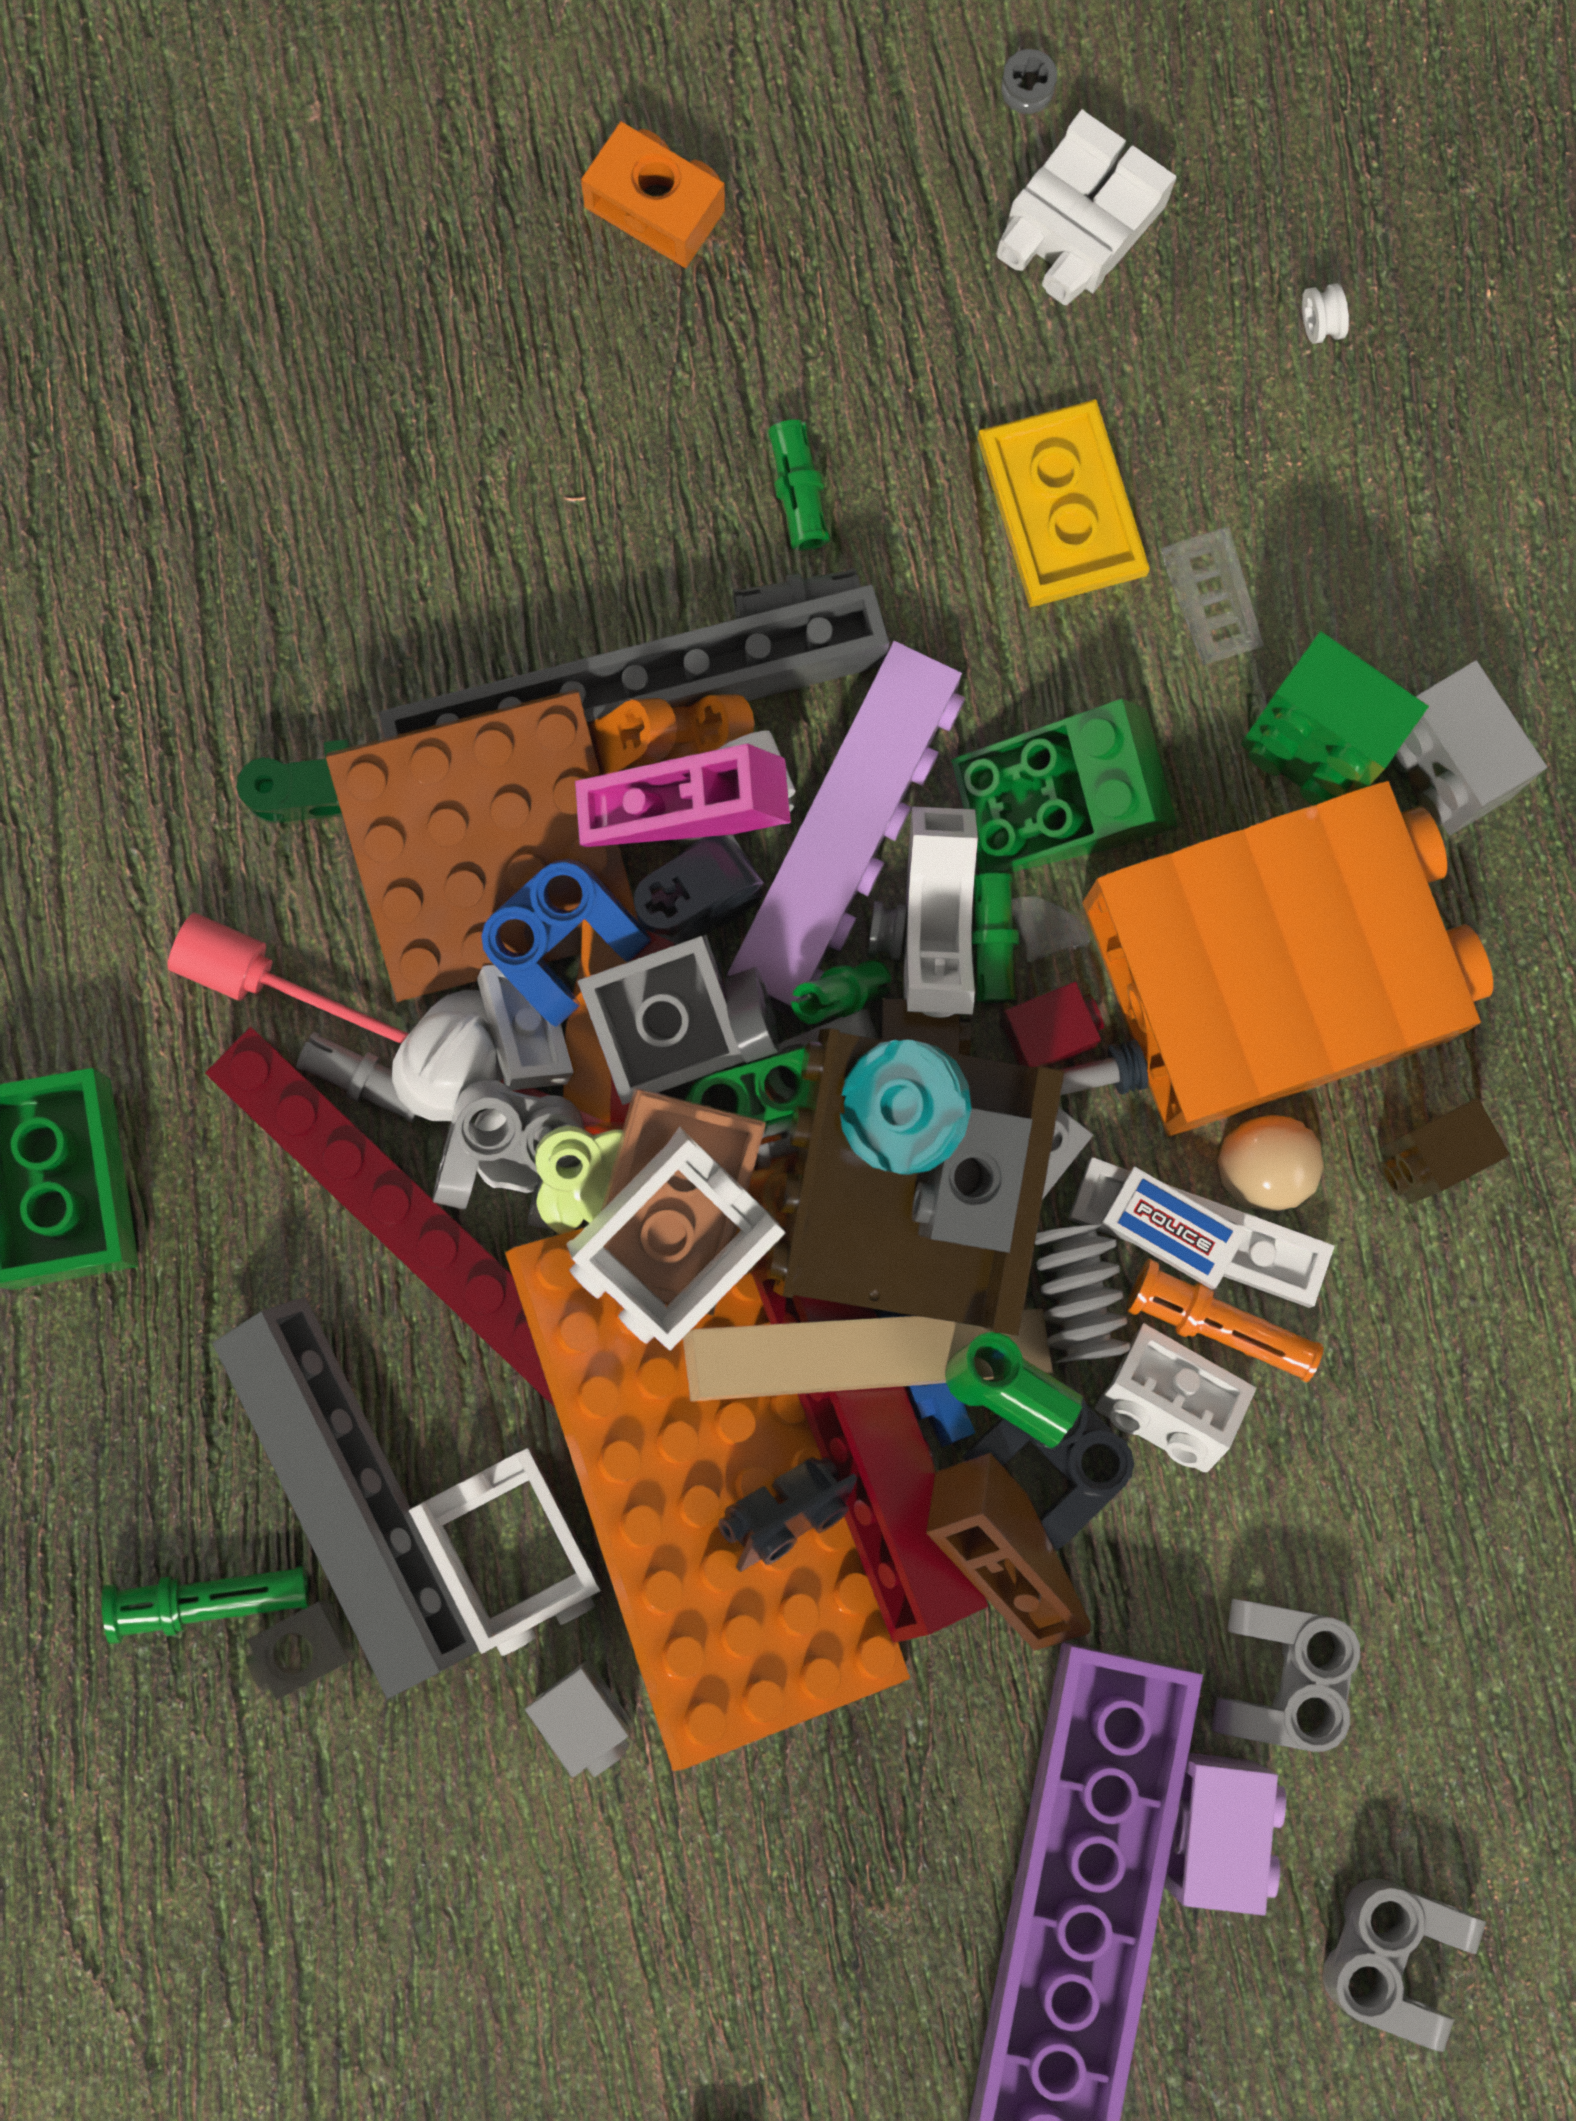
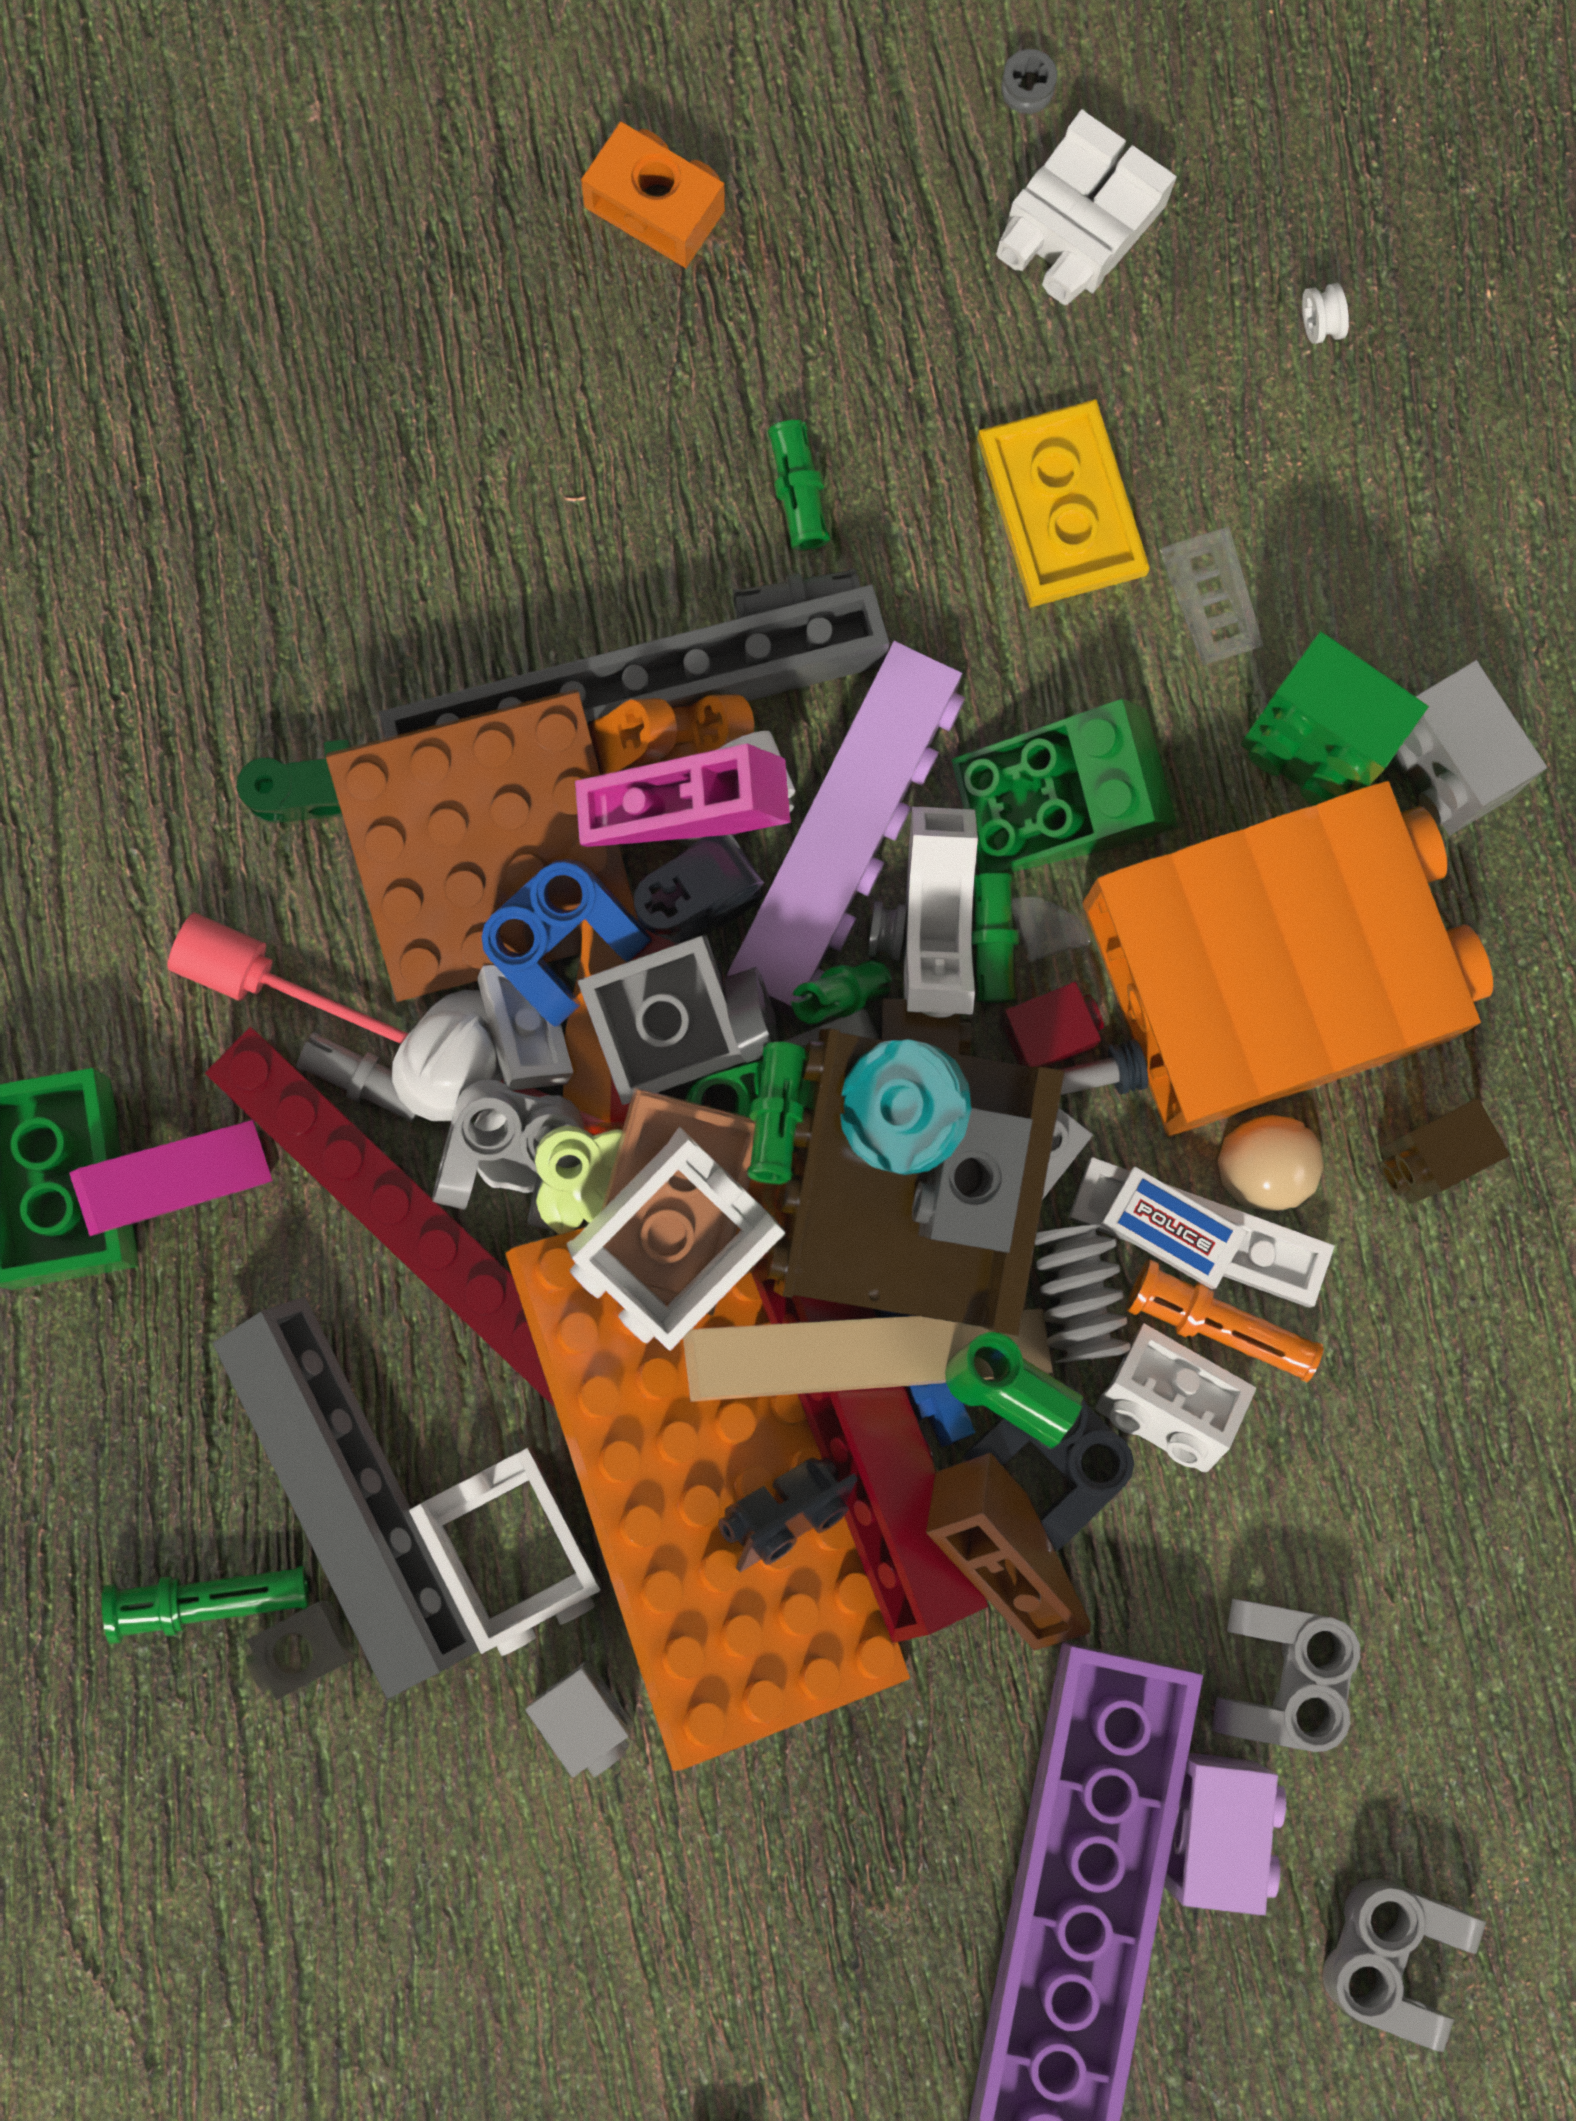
(170, 1177): none -> dark pink tile
(776, 1113): none -> green pin

